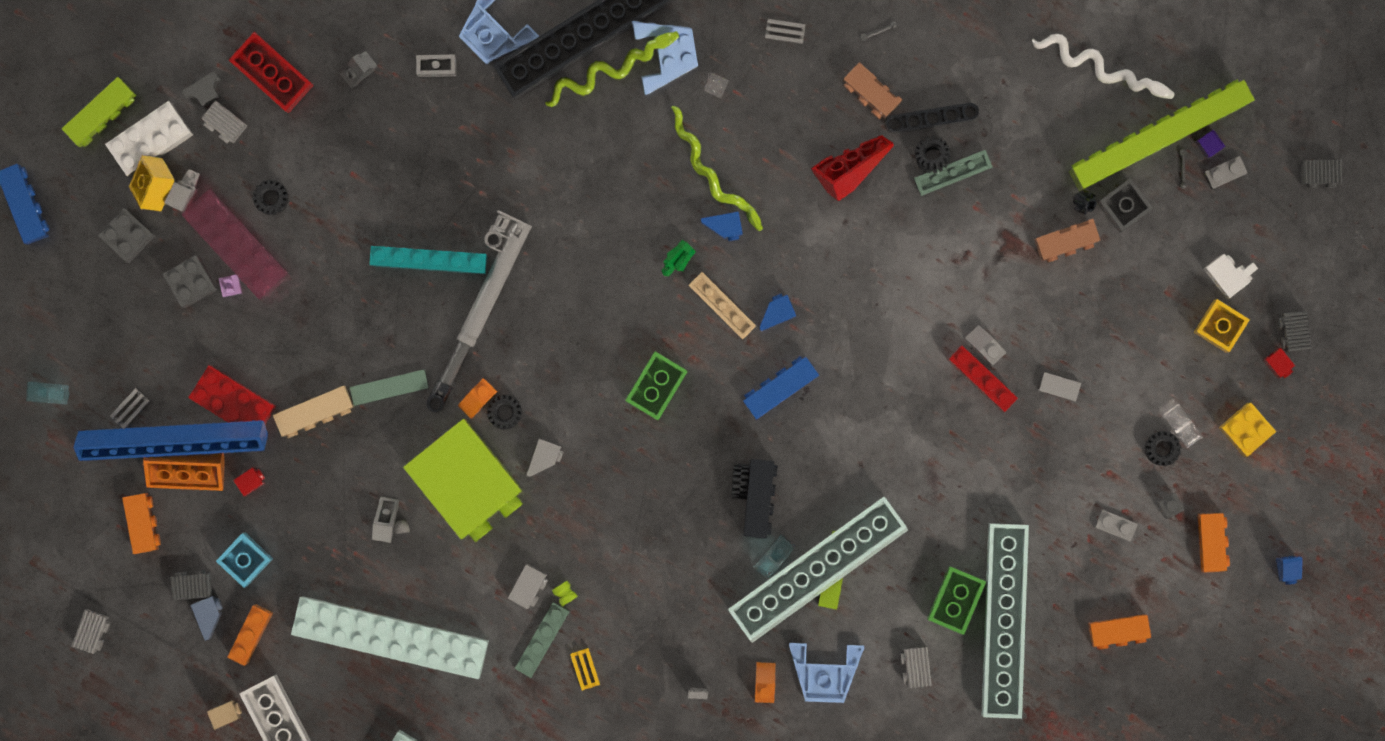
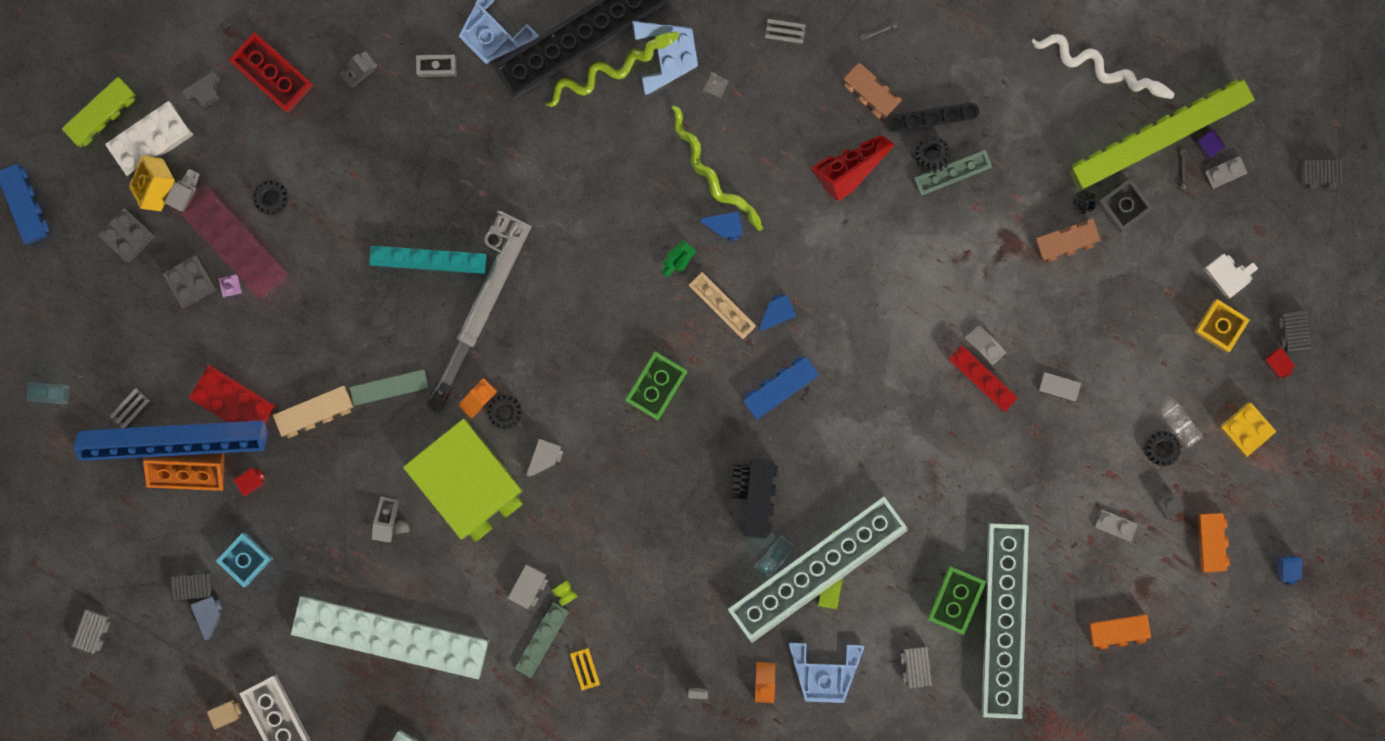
(141, 523): orange brick -> none
(224, 122): light grey brick -> none
(250, 634): orange brick -> none

